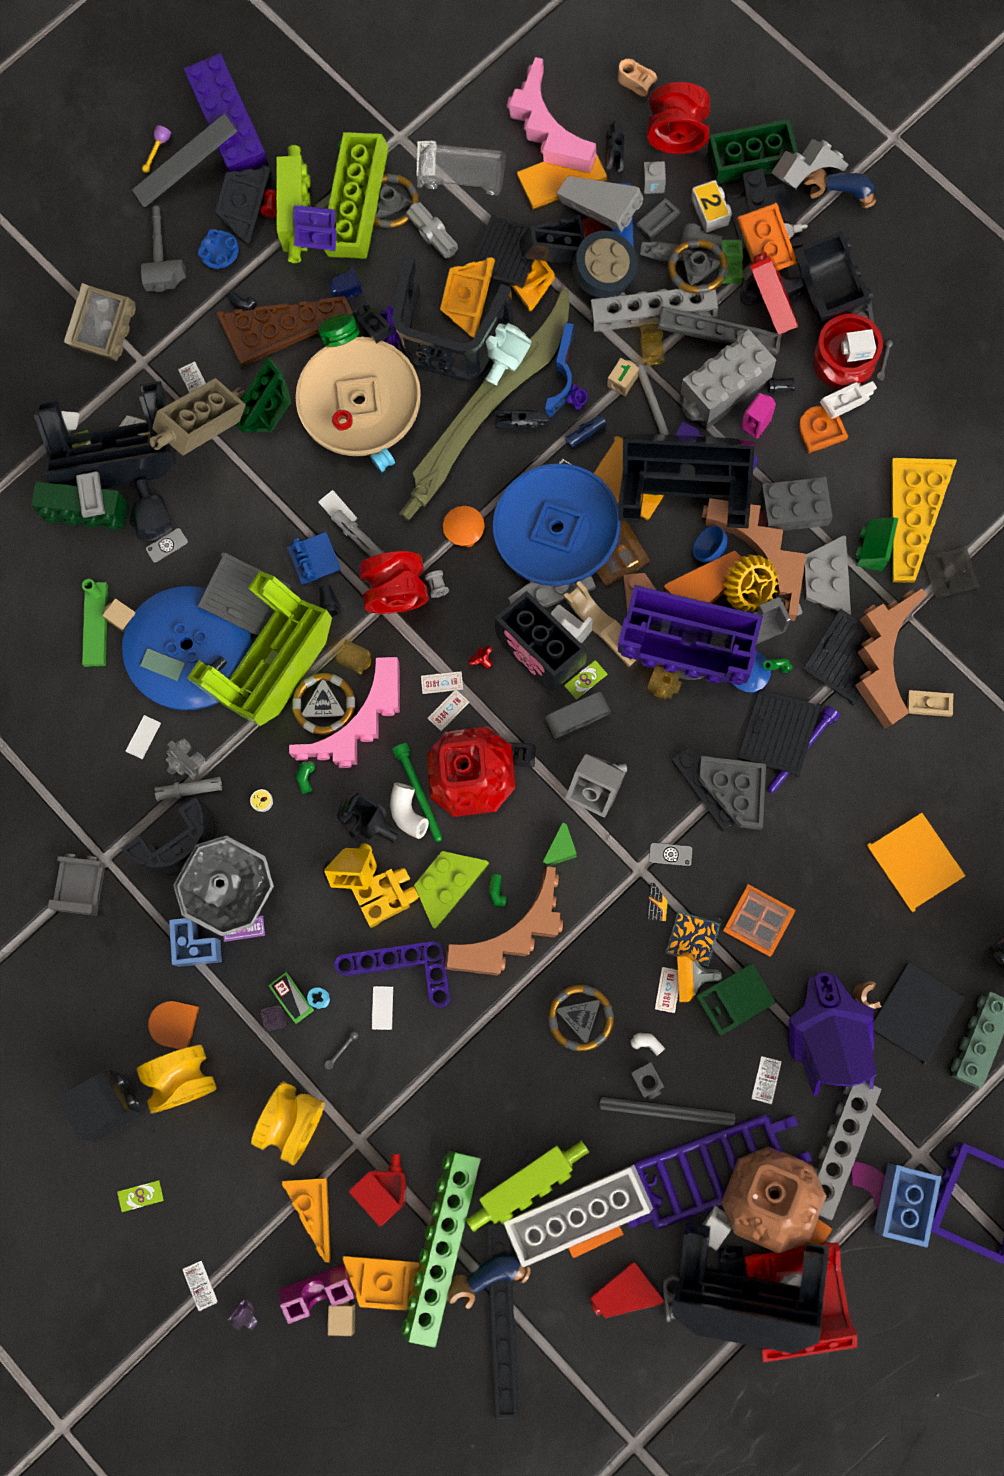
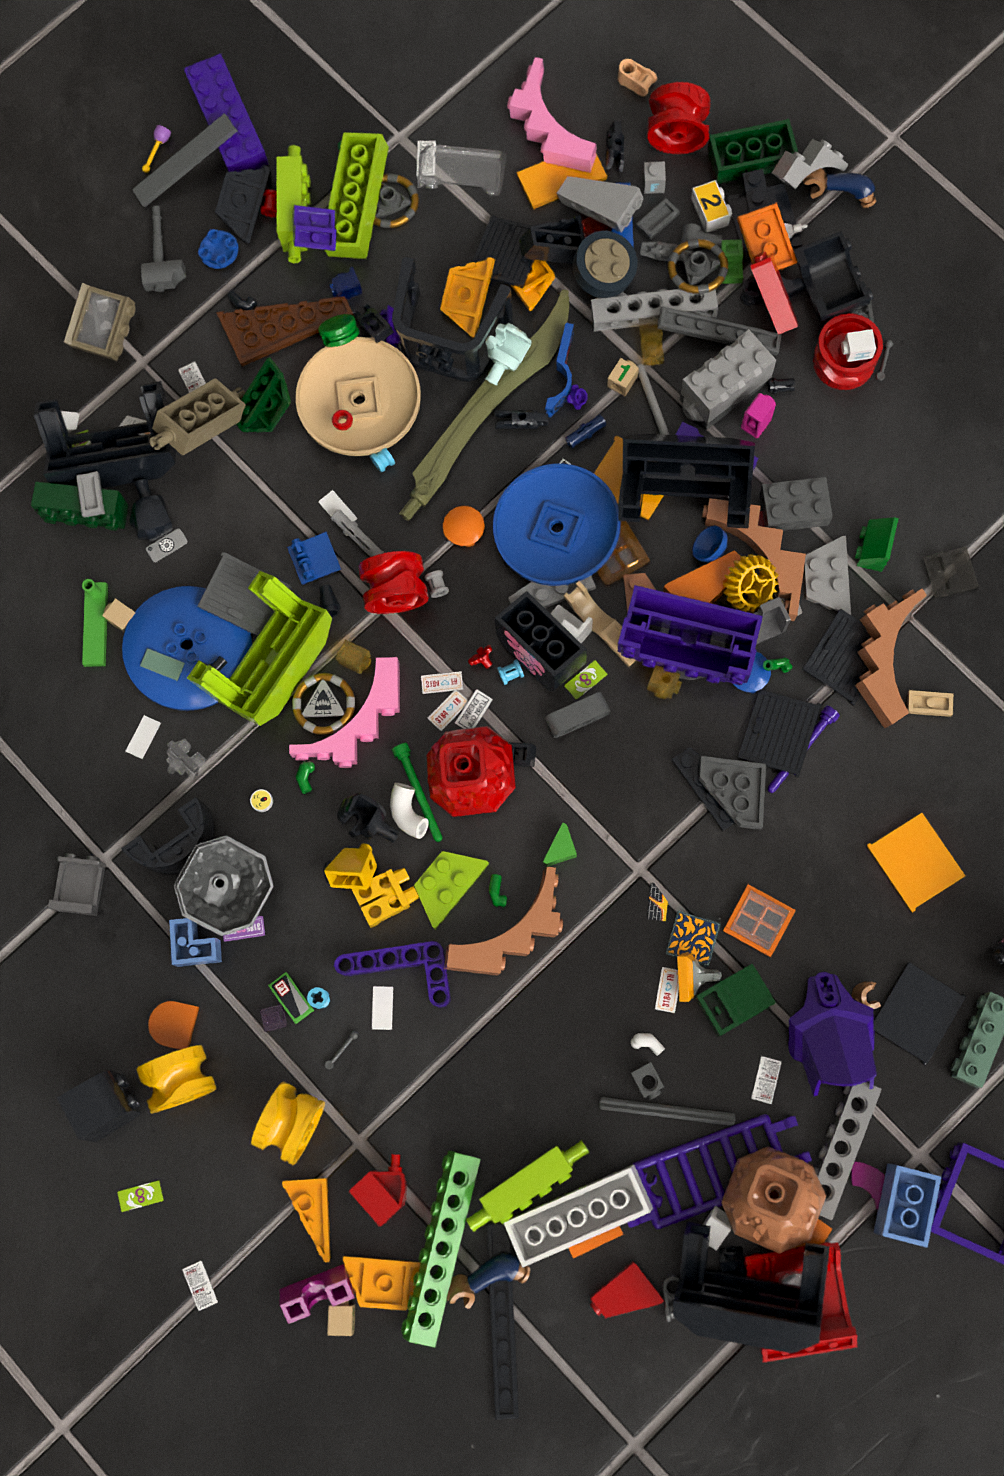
(189, 788): light grey pin -> none
(243, 1316): clear purple tile -> none
(432, 230): light grey piece -> none
(473, 710): none -> white sticker
(510, 672): none -> medium azure bush
(580, 1017): piece -> none
(596, 784): light grey piece -> none
(670, 854): light grey sticker -> none
(820, 430): orange tile -> none
(847, 398): white hinge -> none
(915, 499): yellow wing -> none

